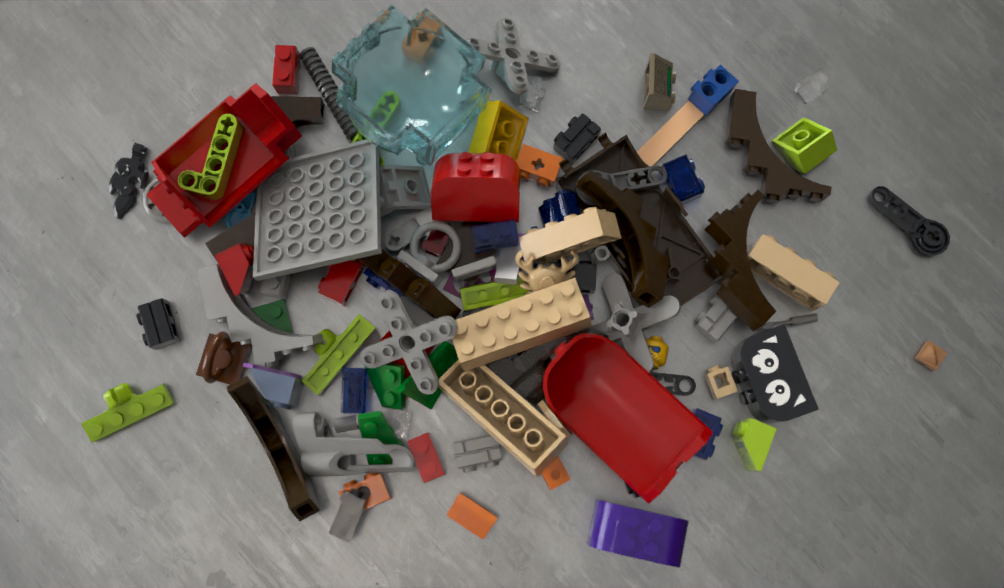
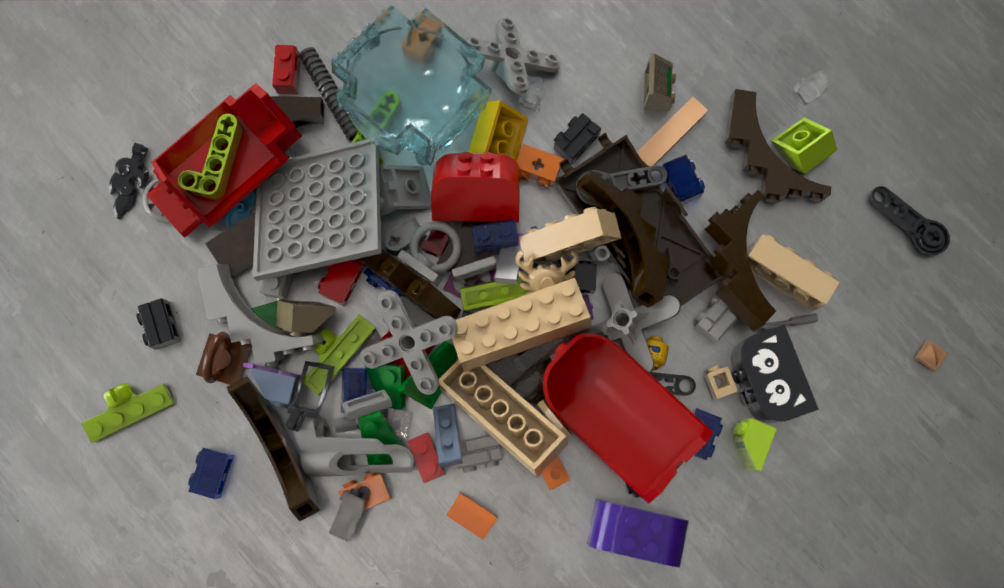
(210, 473): none -> clear blue brick
(237, 267): red slope -> none
(296, 411): none -> black sword
(301, 316): none -> dark tan slope
(366, 404): none -> light grey tile
(447, 435): none -> sand blue tile
(558, 207): clear blue brick -> none
(712, 90): blue brick -> none

